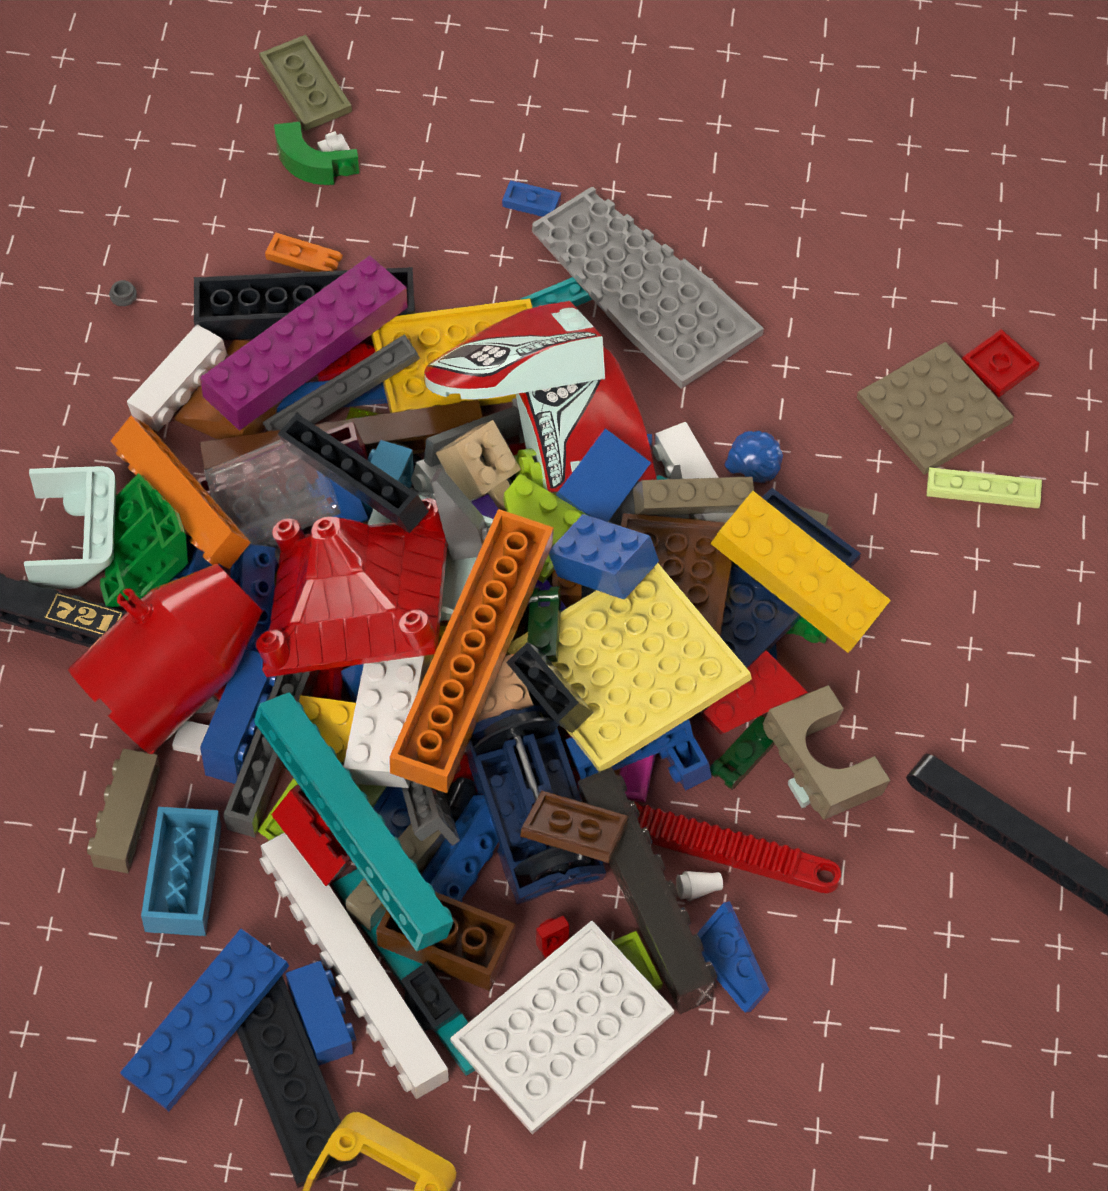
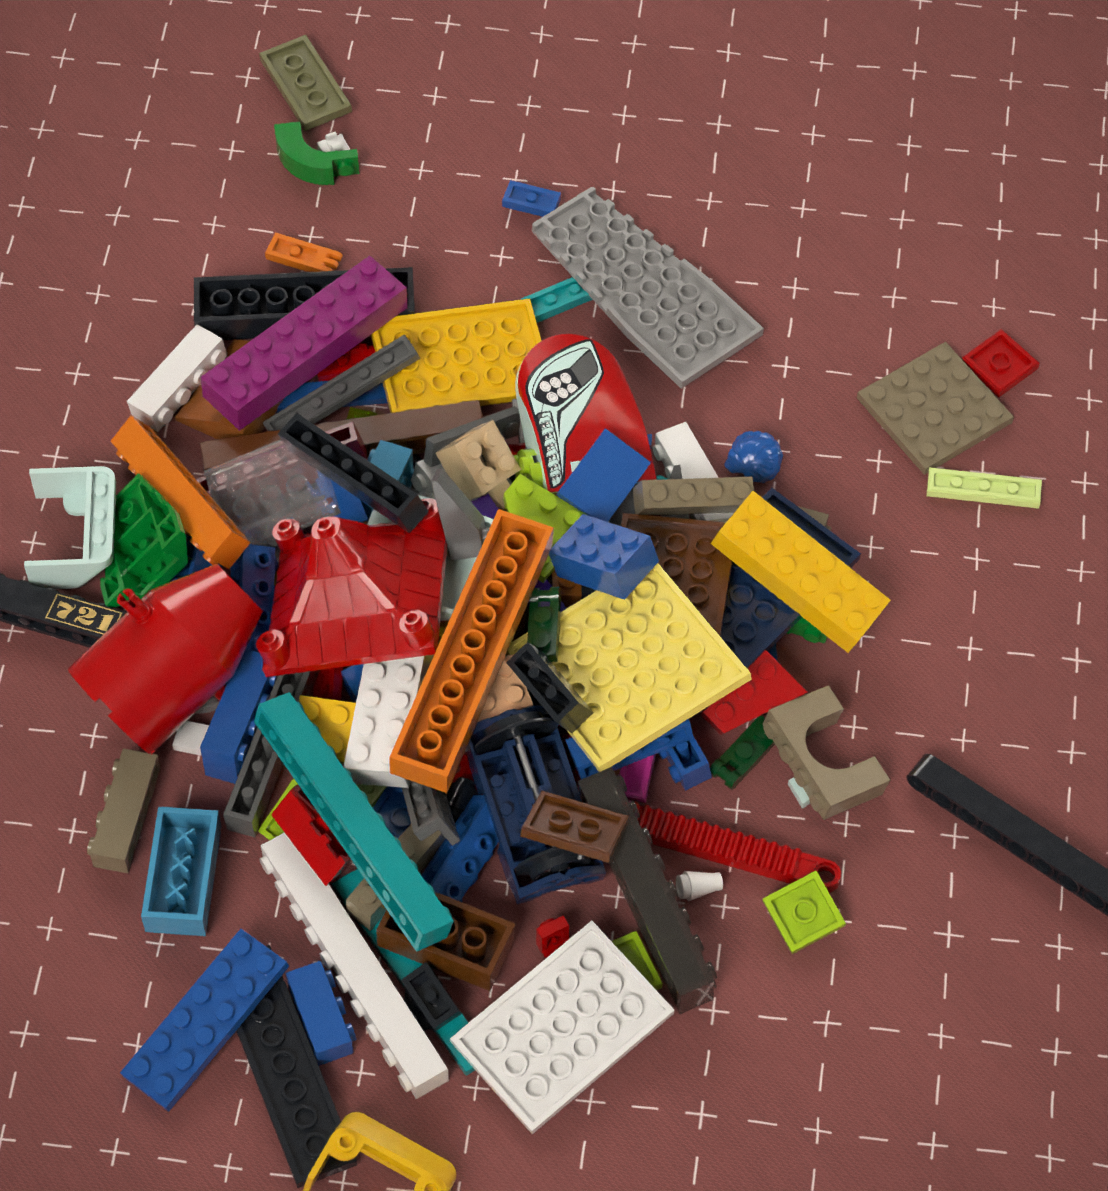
(122, 293): dark grey plate -> none
(521, 354): windscreen -> none
(733, 958): blue wing -> none
(804, 912): none -> lime plate

